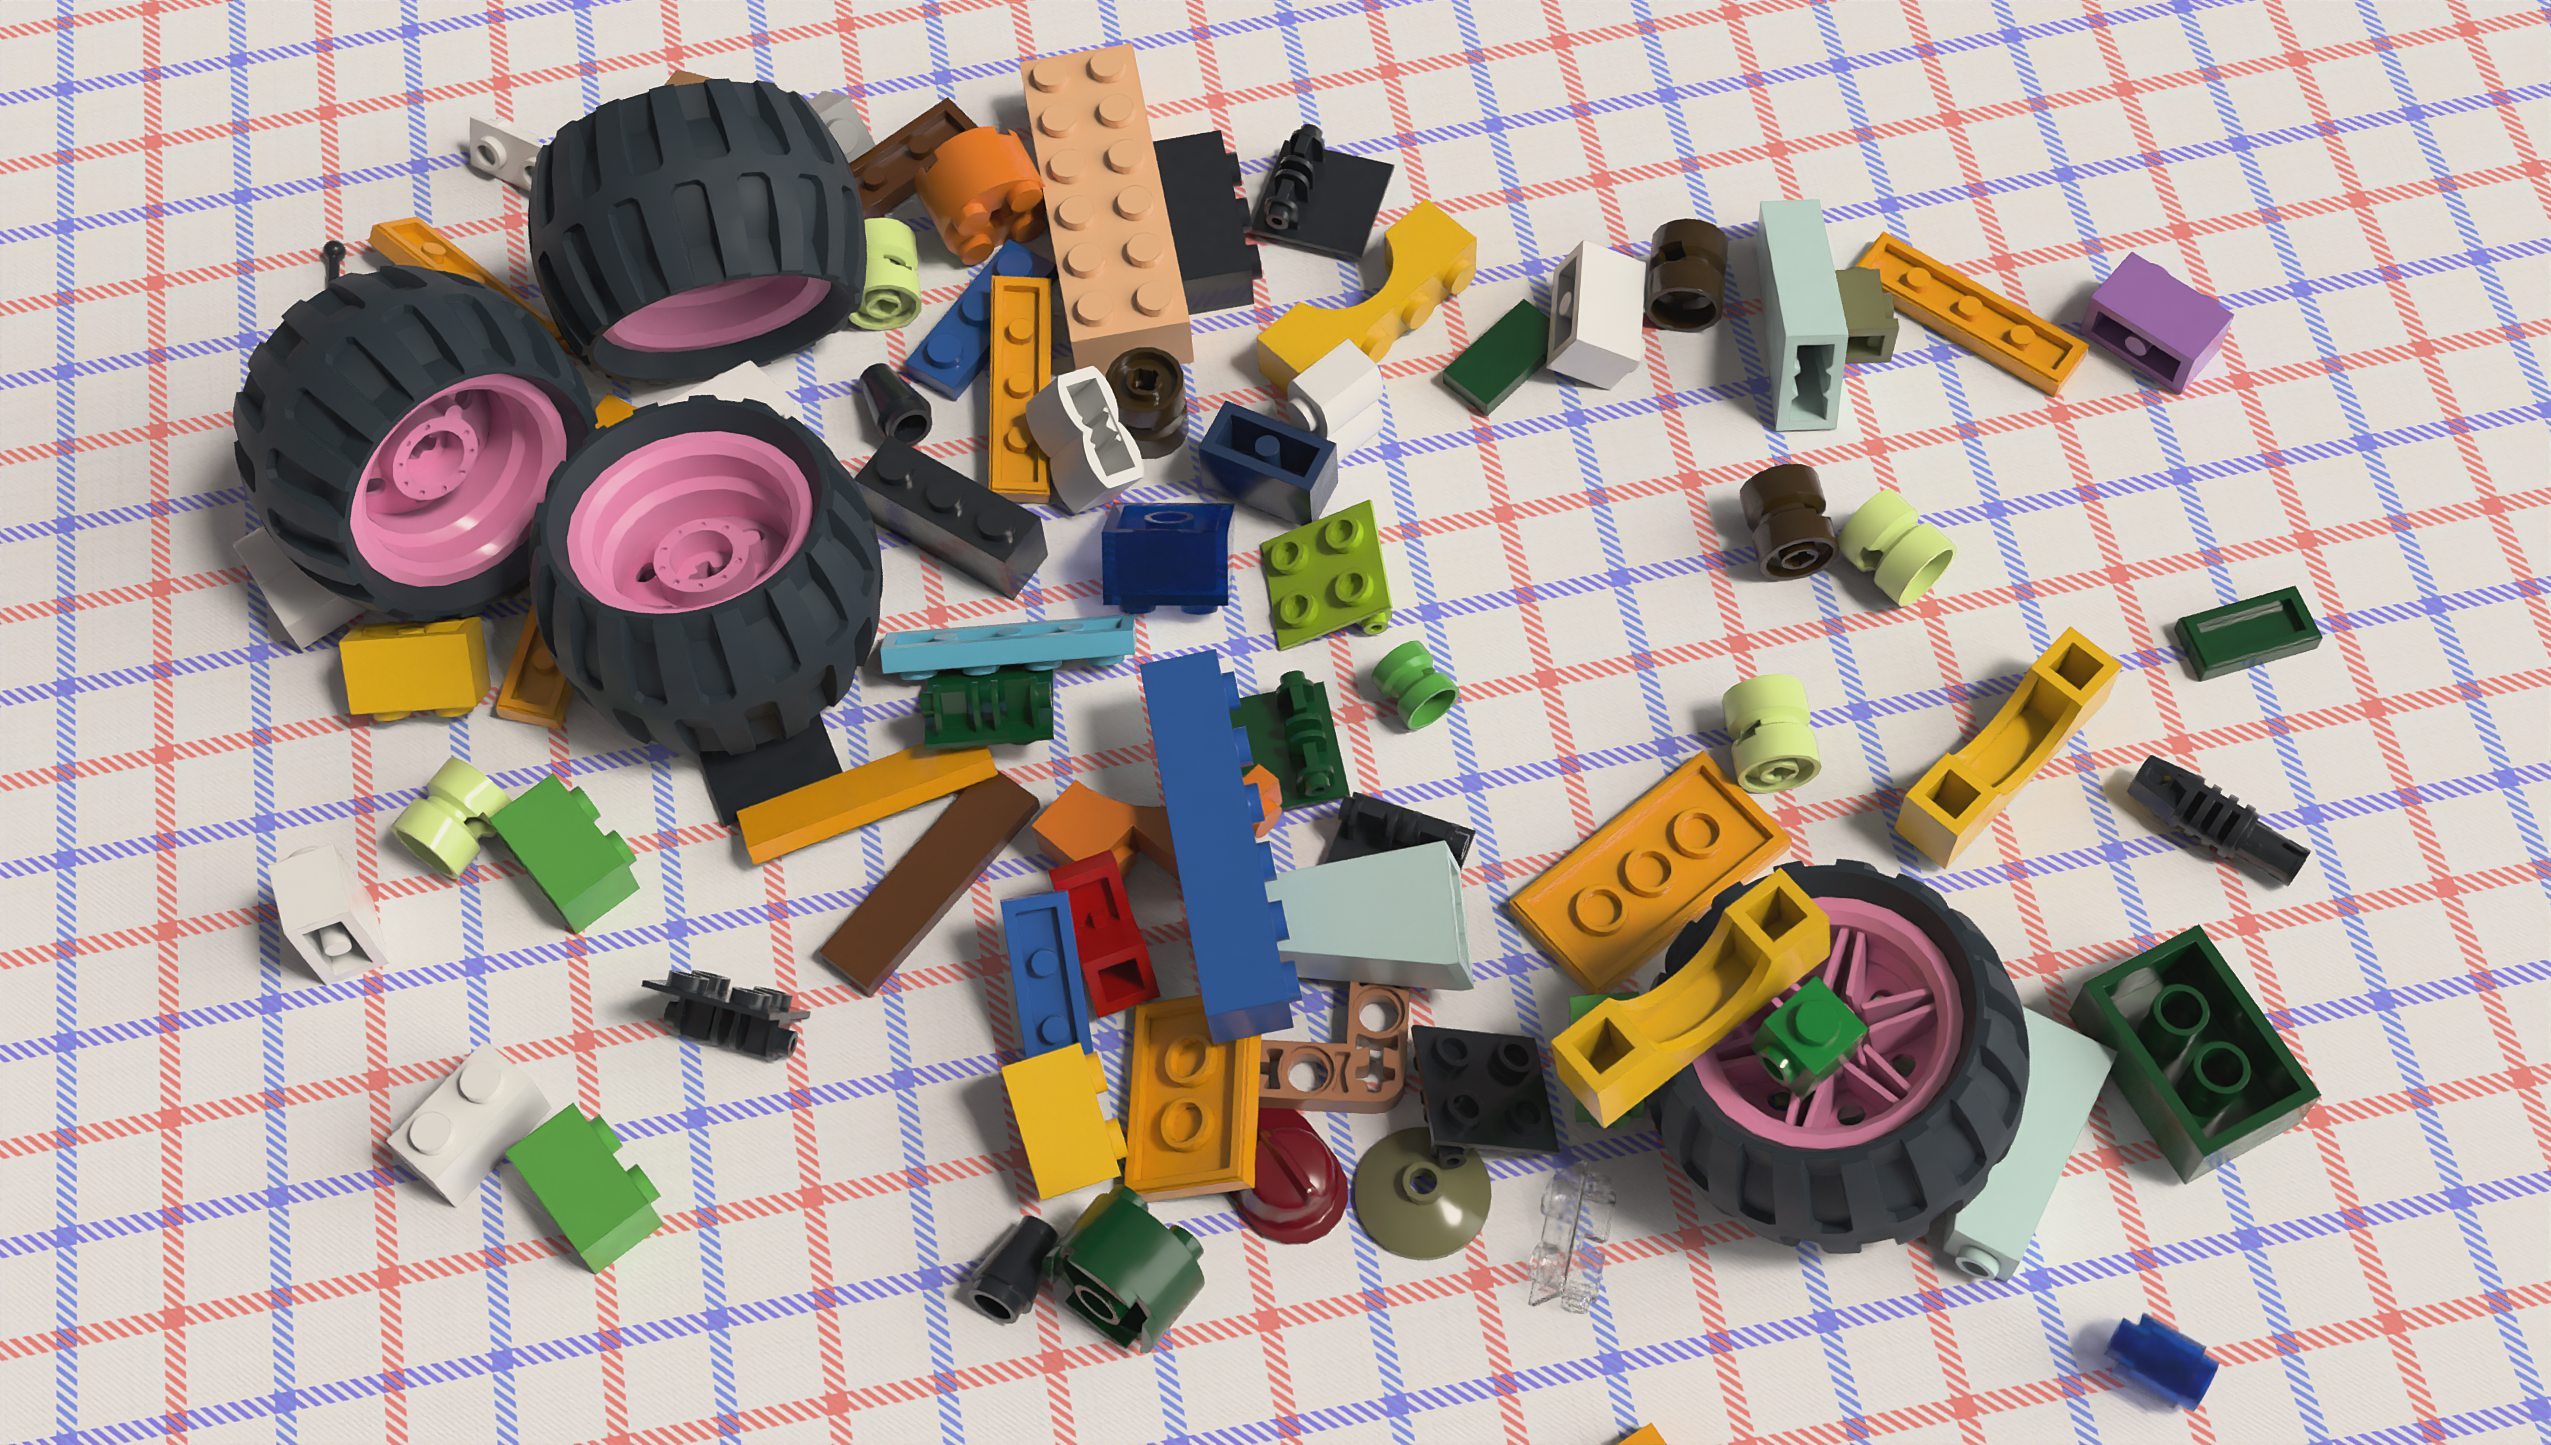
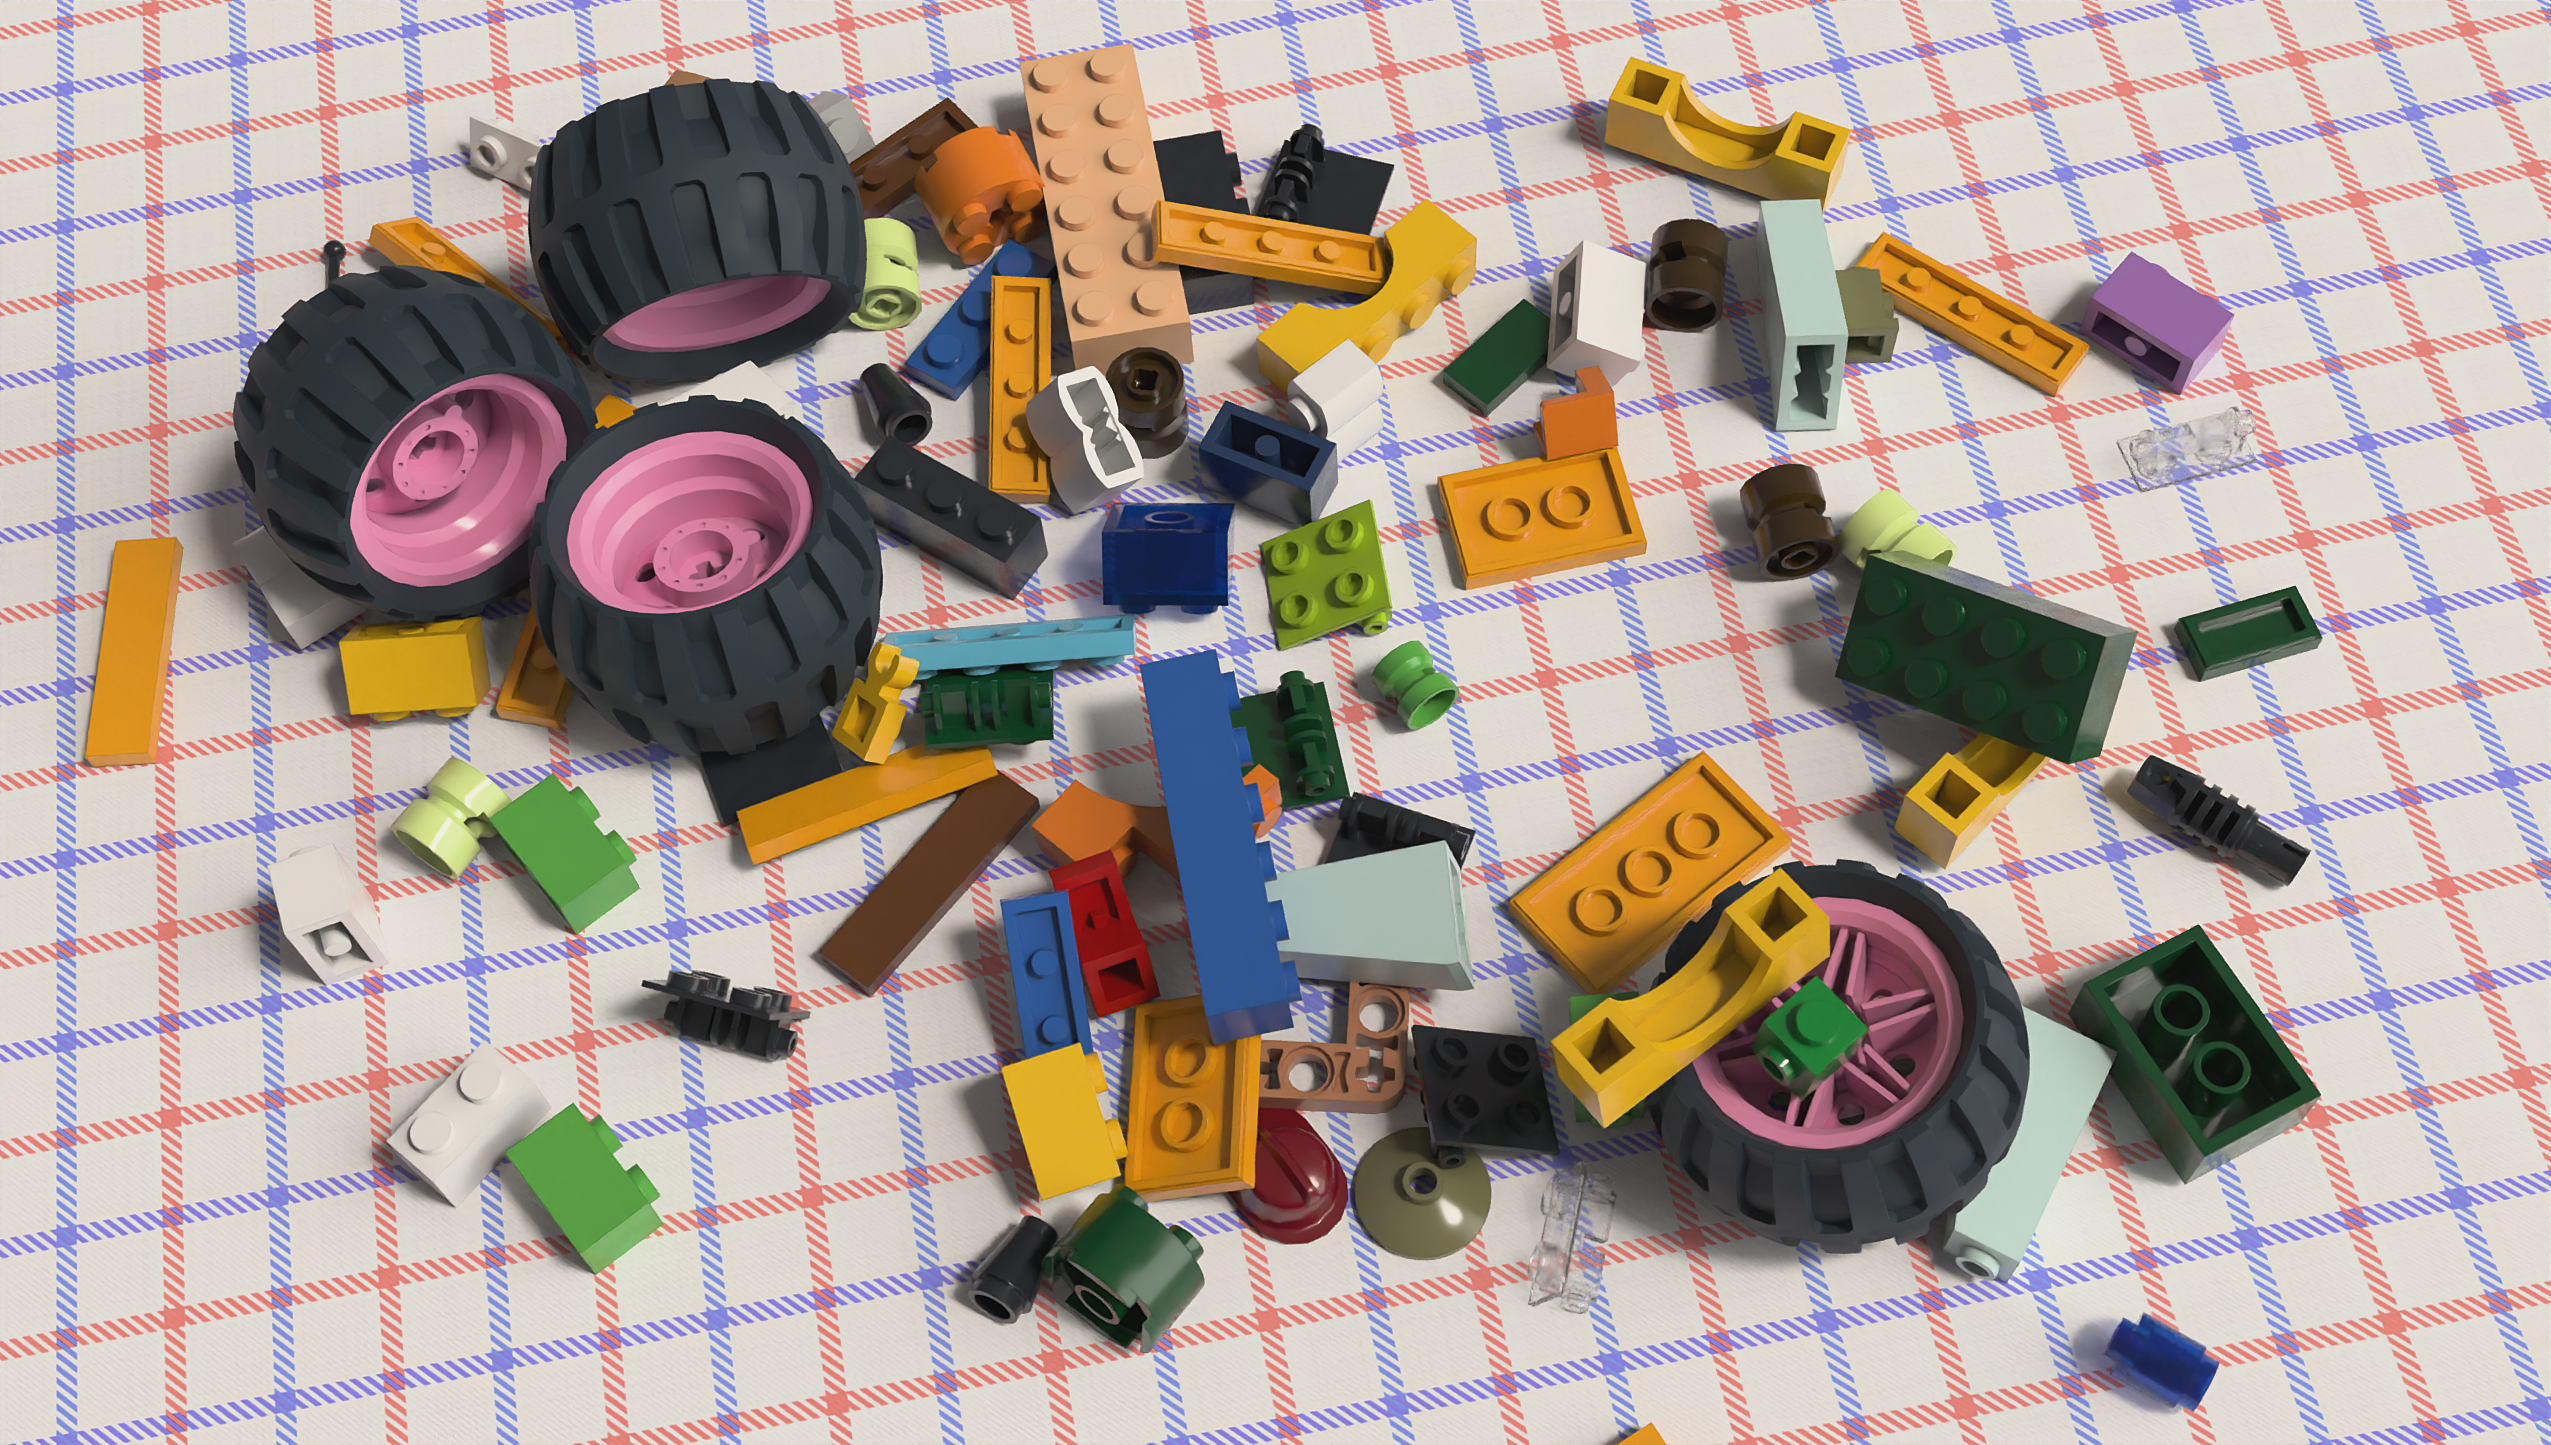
(134, 652): none -> light orange tile
(872, 708): none -> yellow plate
(1267, 248): none -> light orange tile
(1540, 516): none -> light orange tile
(1579, 420): none -> orange panel
(1664, 120): none -> yellow arch
(1771, 733): yellowish green wheel -> none
(1986, 655): none -> dark green brick
(2189, 449): none -> clear hinge

